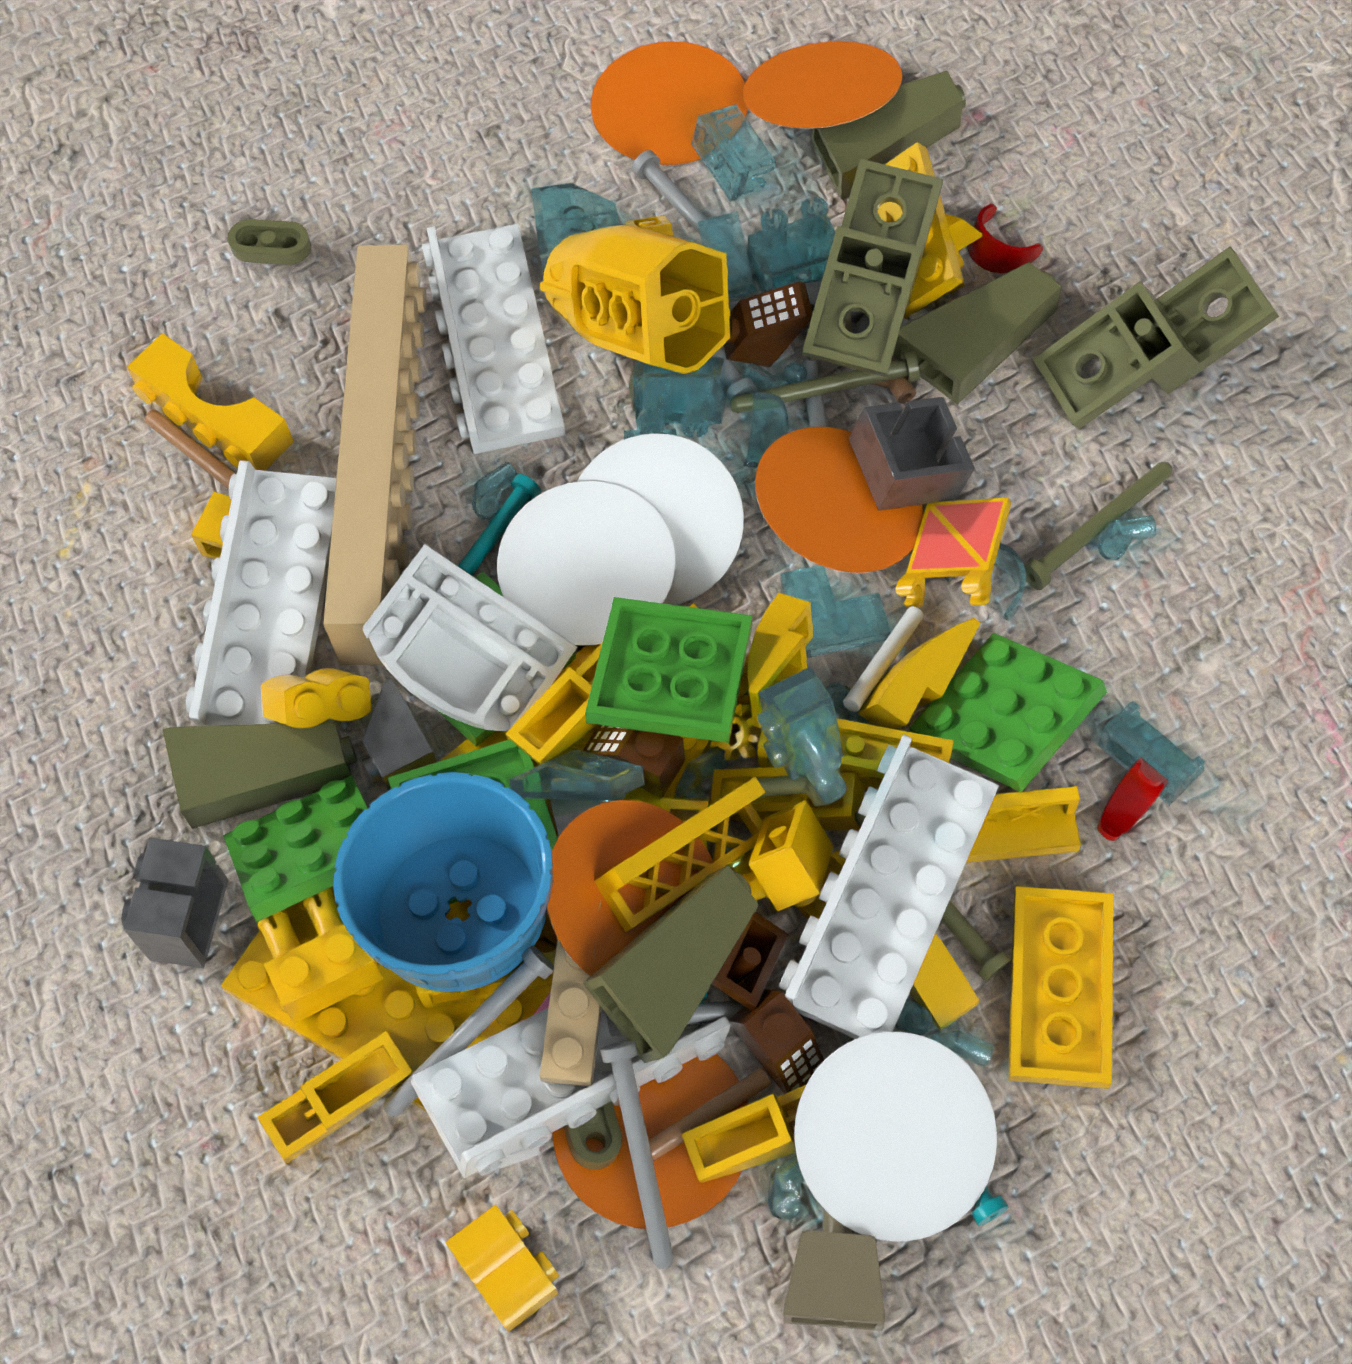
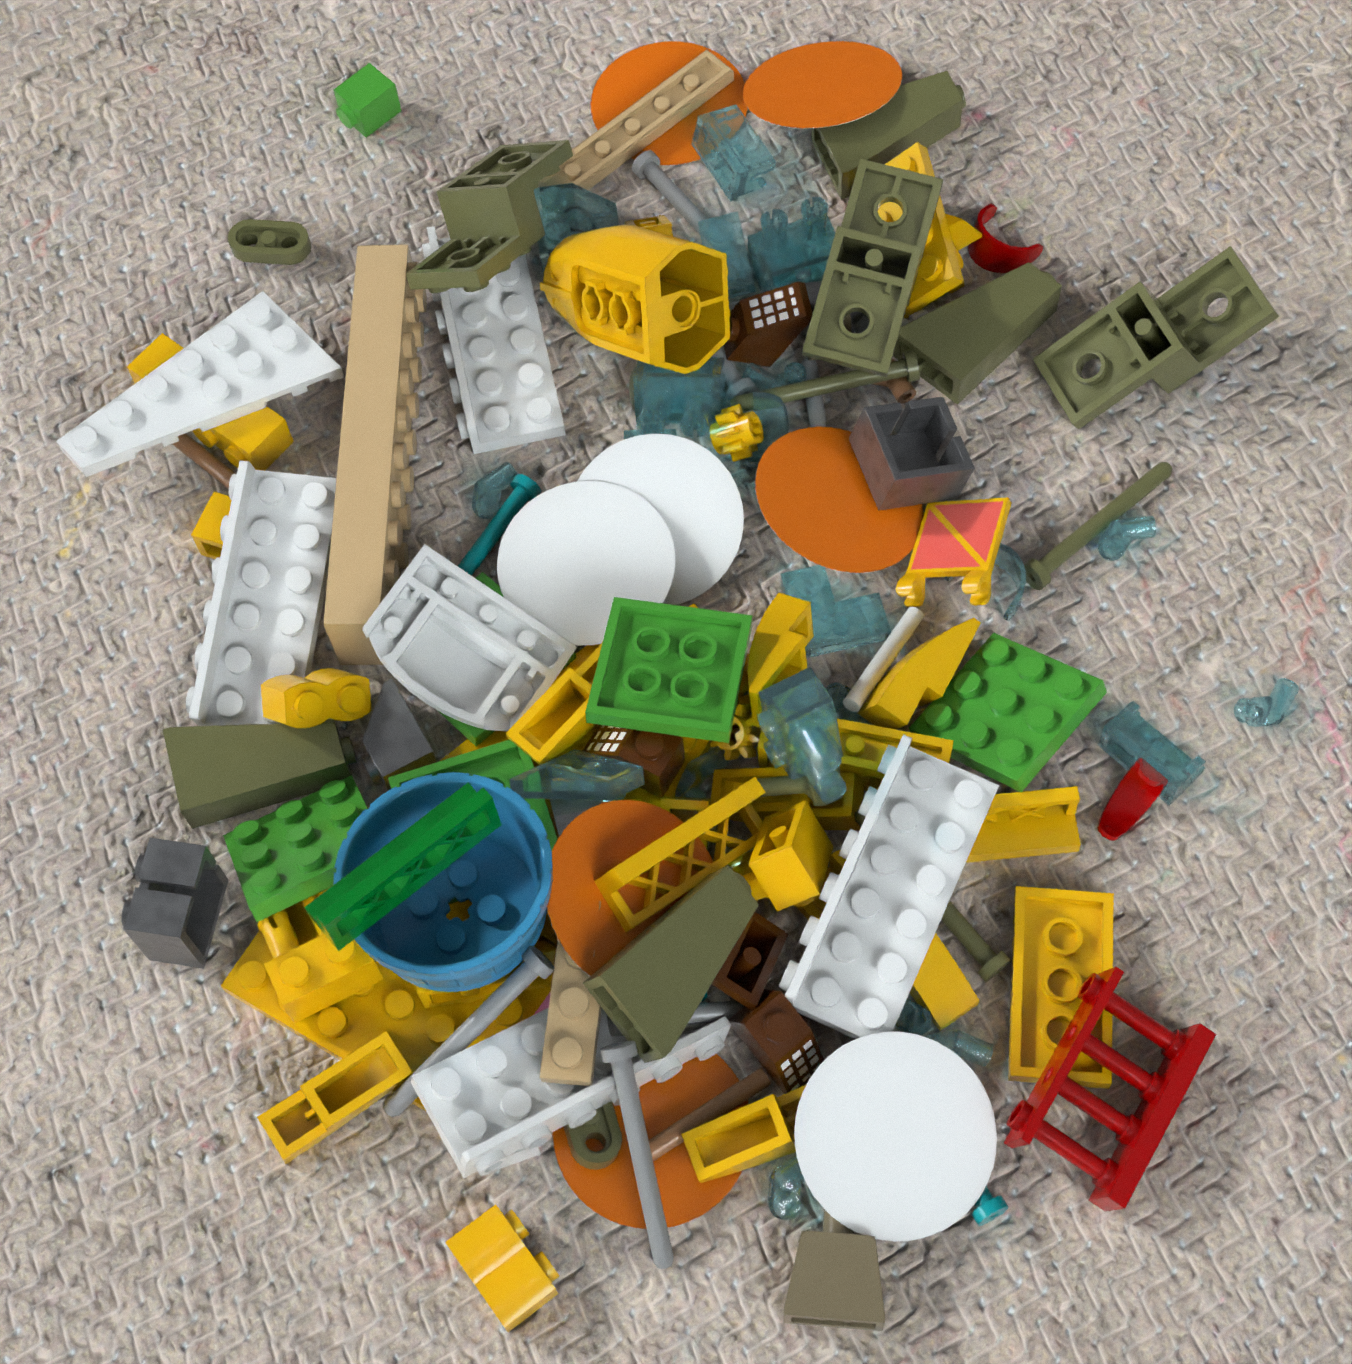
(210, 382): none -> white wing
(367, 100): none -> bright green brick
(404, 865): none -> green fence
(490, 216): none -> olive bracket
(643, 122): none -> tan tile
(736, 433): none -> yellow gear
(1160, 1091): none -> red fence
(1267, 709): none -> clear light blue arm

